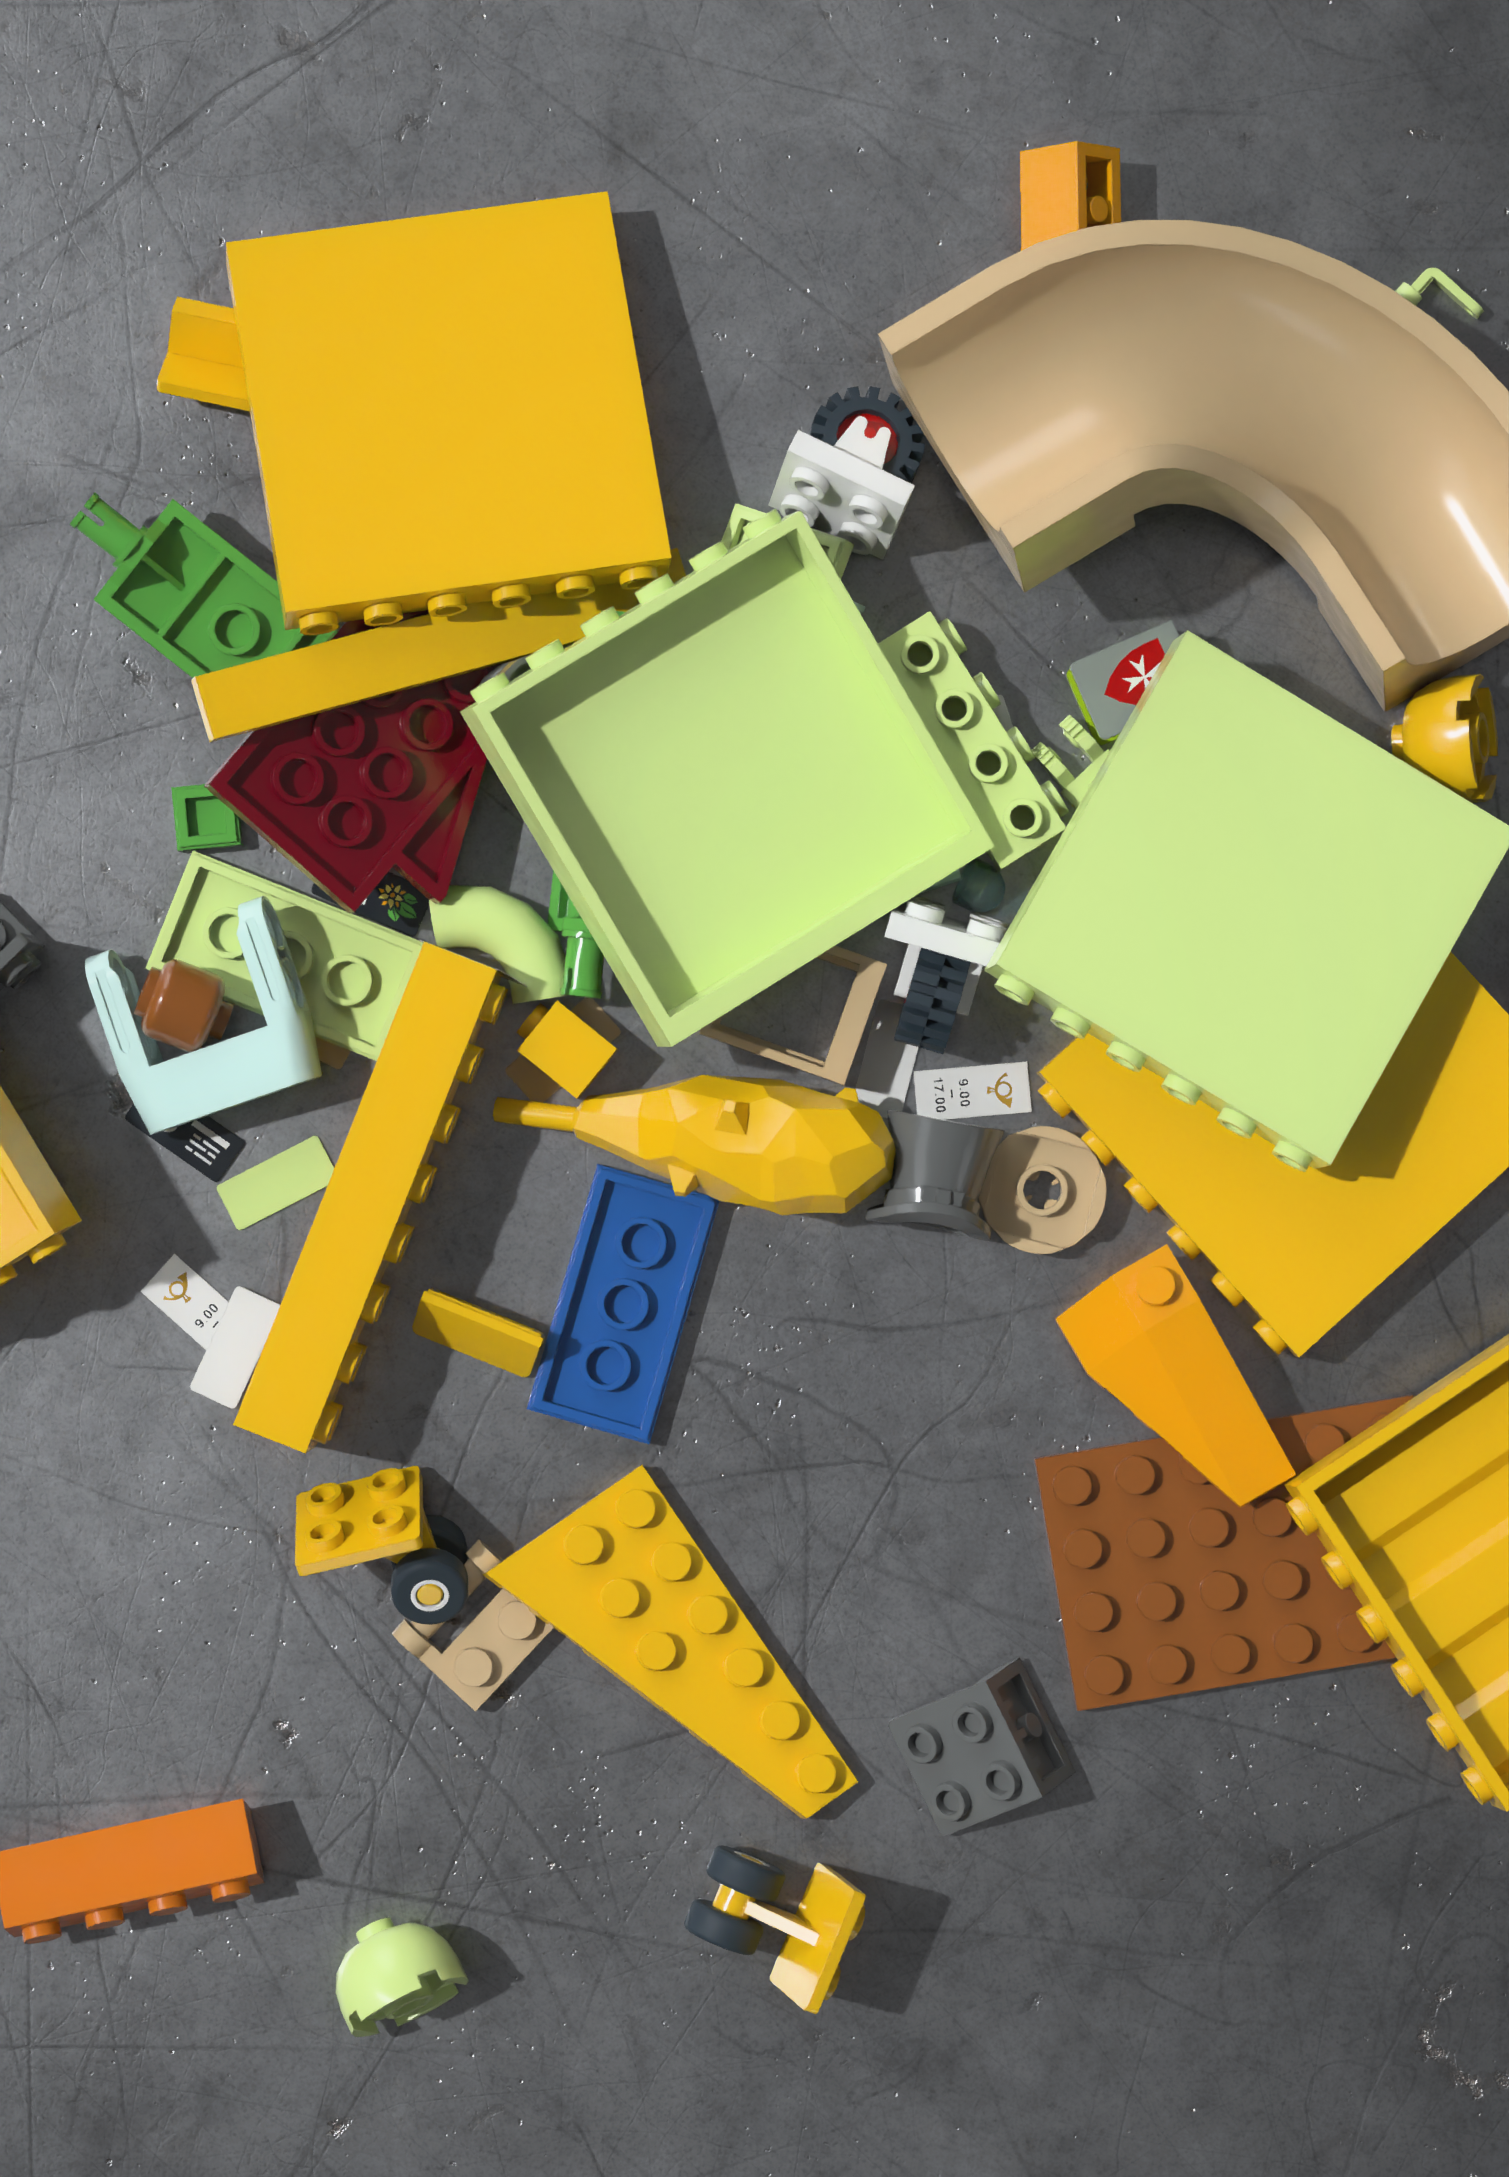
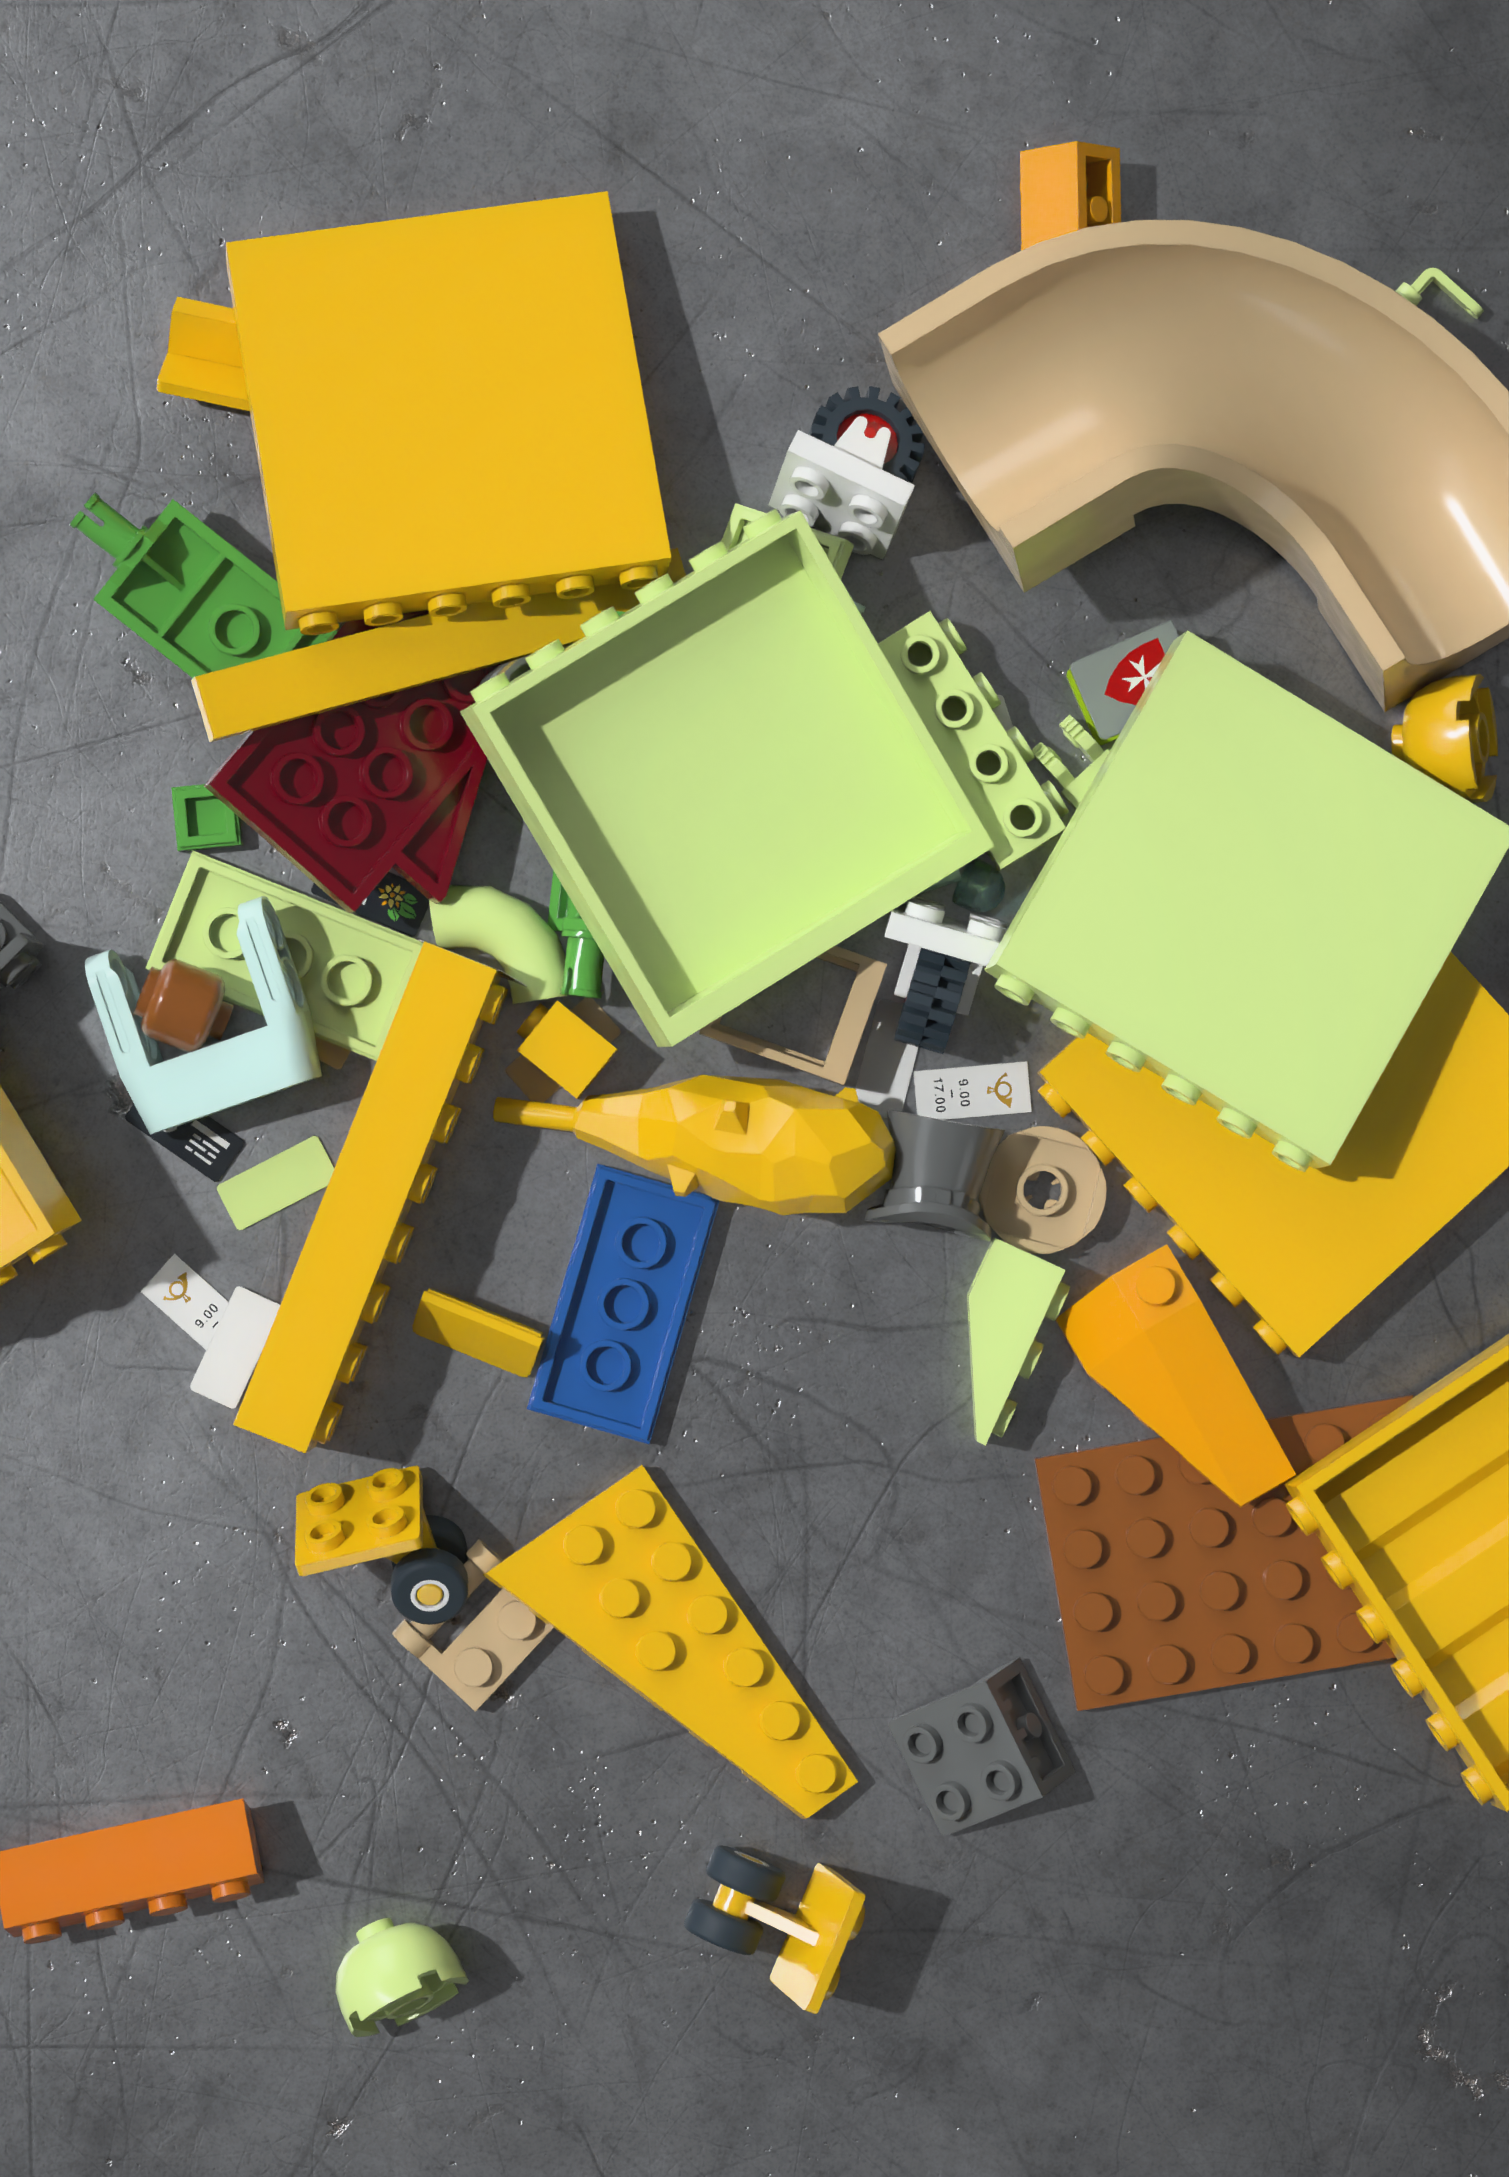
(1004, 1315): none -> yellowish green slope

